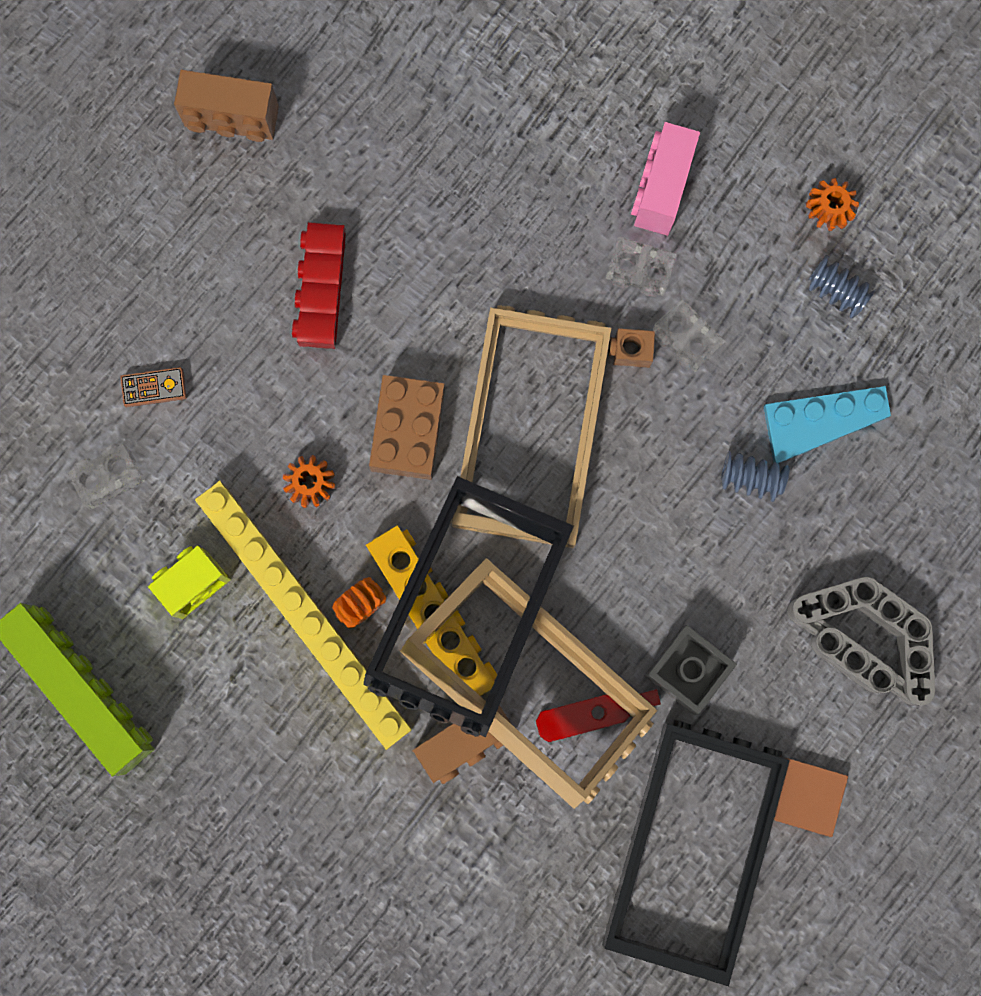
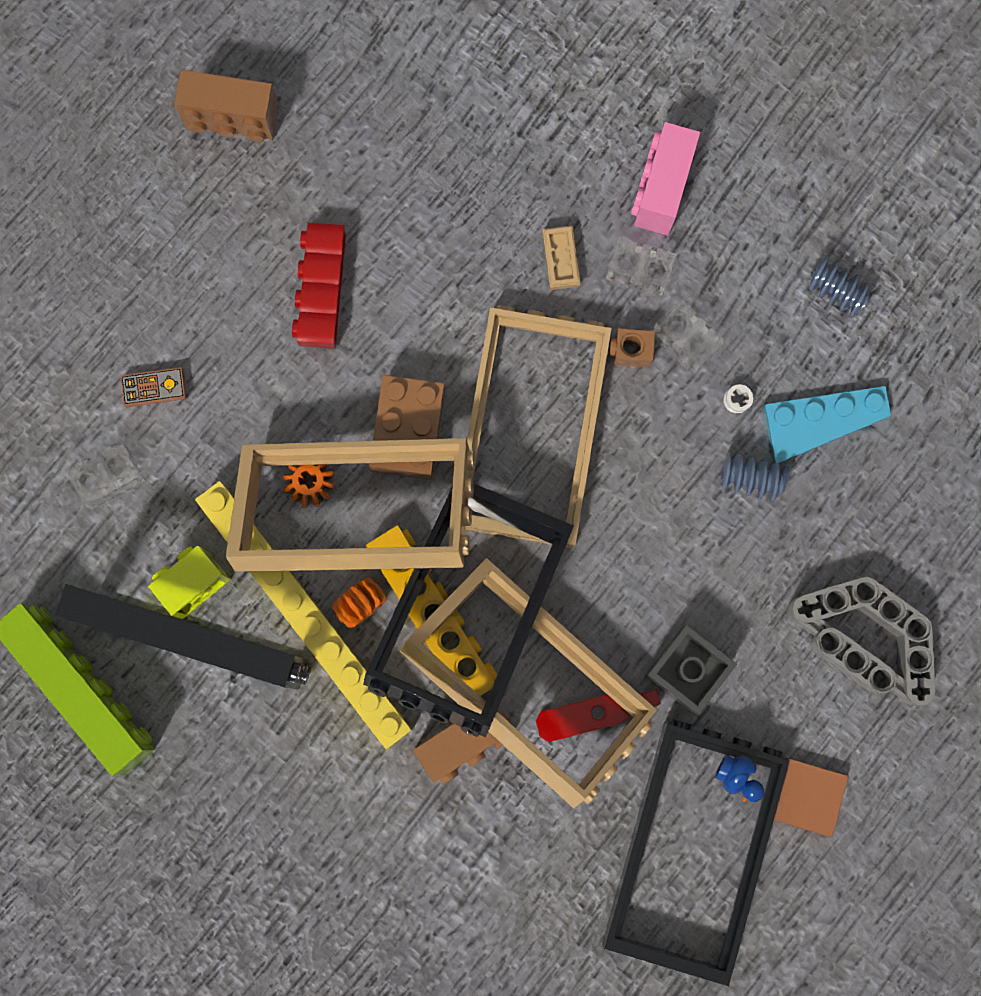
(183, 638): none -> black door
(259, 455): none -> tan door
(561, 257): none -> tan plate
(734, 777): none -> blue animal
(735, 407): none -> white bush
(840, 196): orange gear -> none

